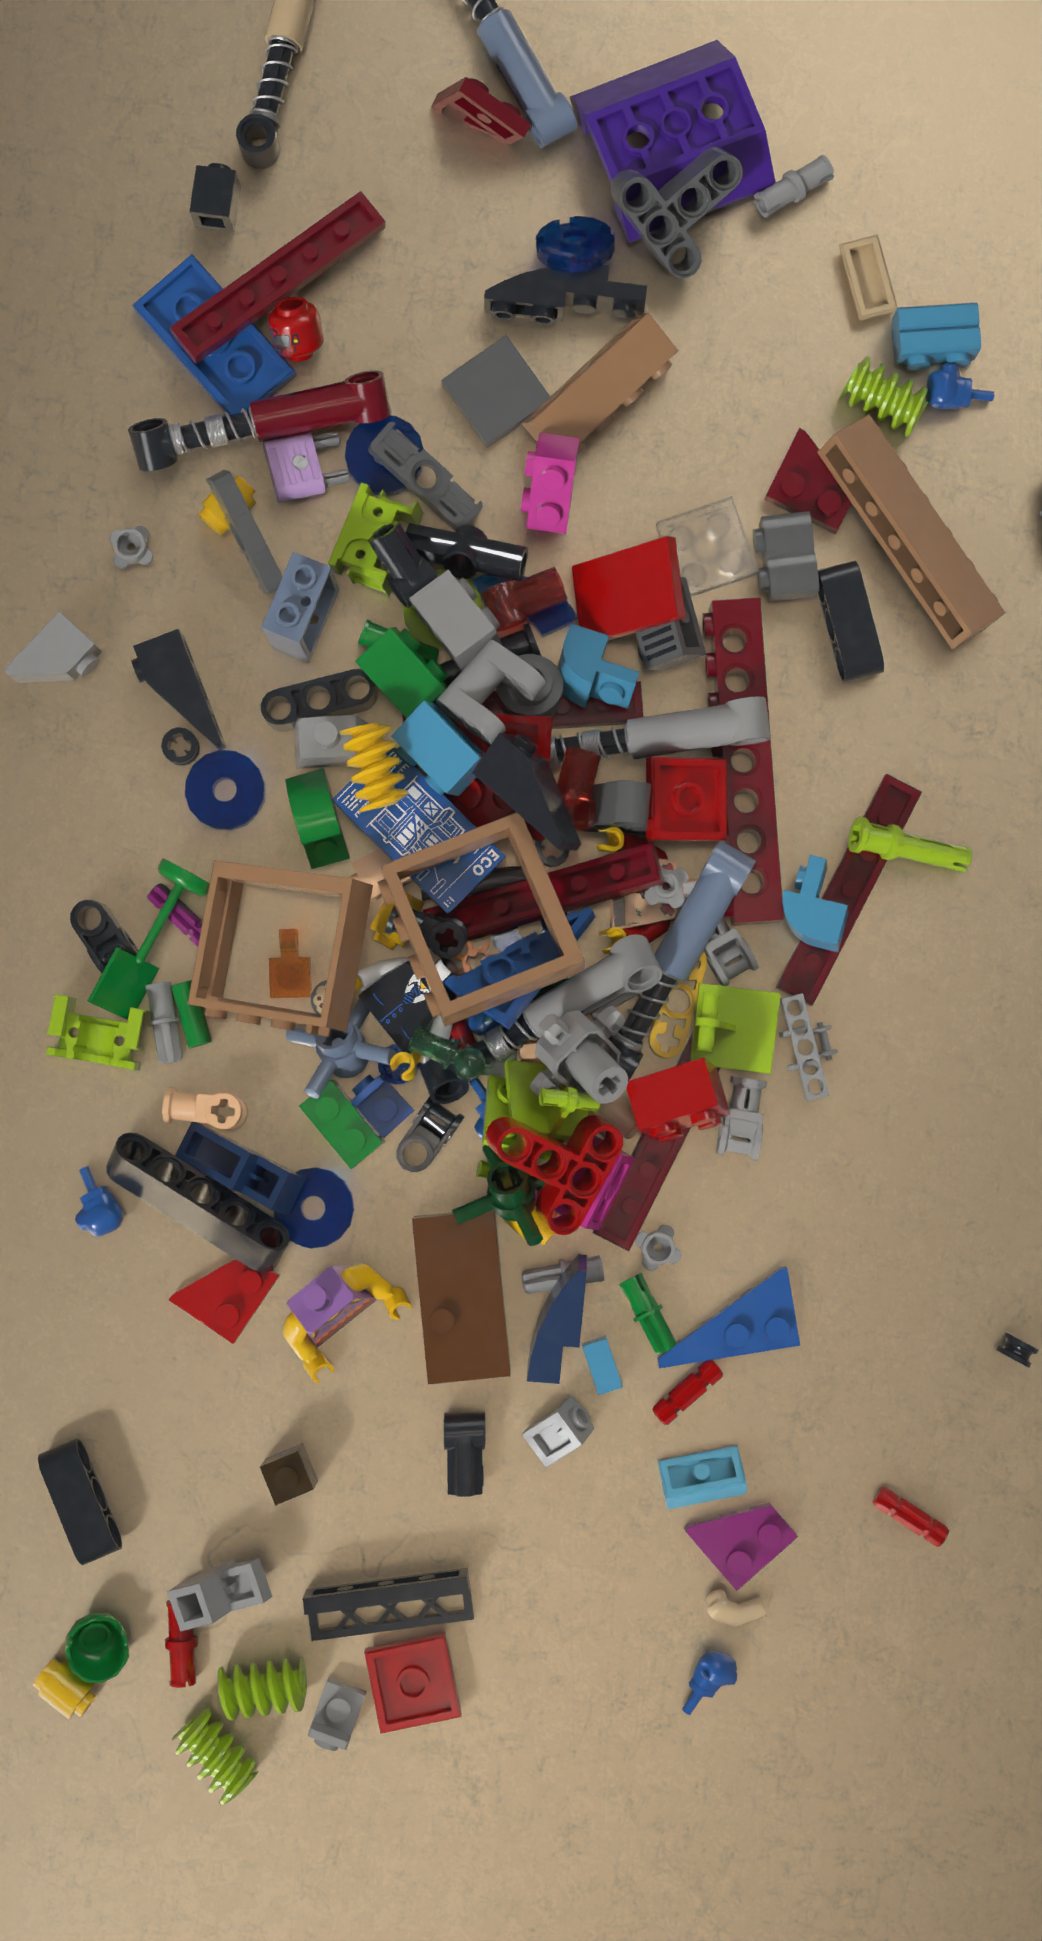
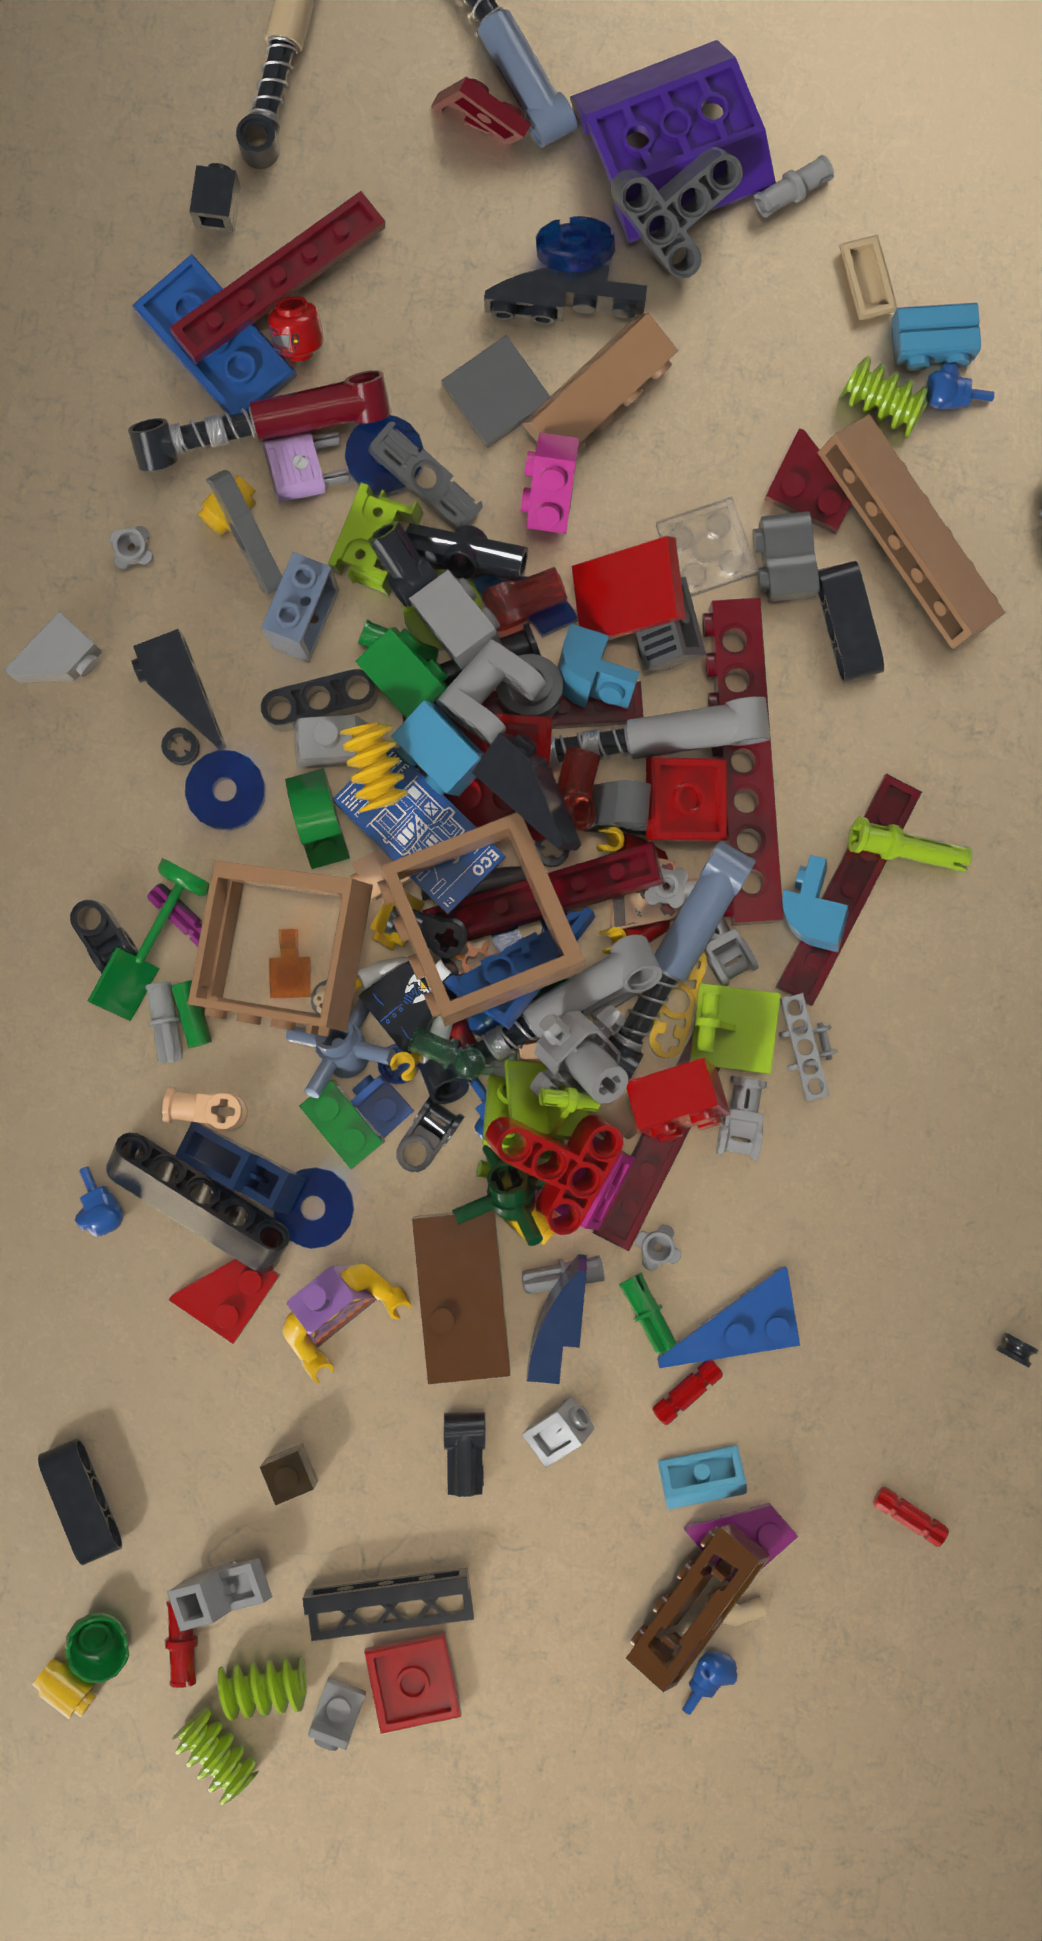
(96, 1036): lime piece -> none
(602, 1365): dark azure piece -> none
(657, 1658): none -> reddish brown brick

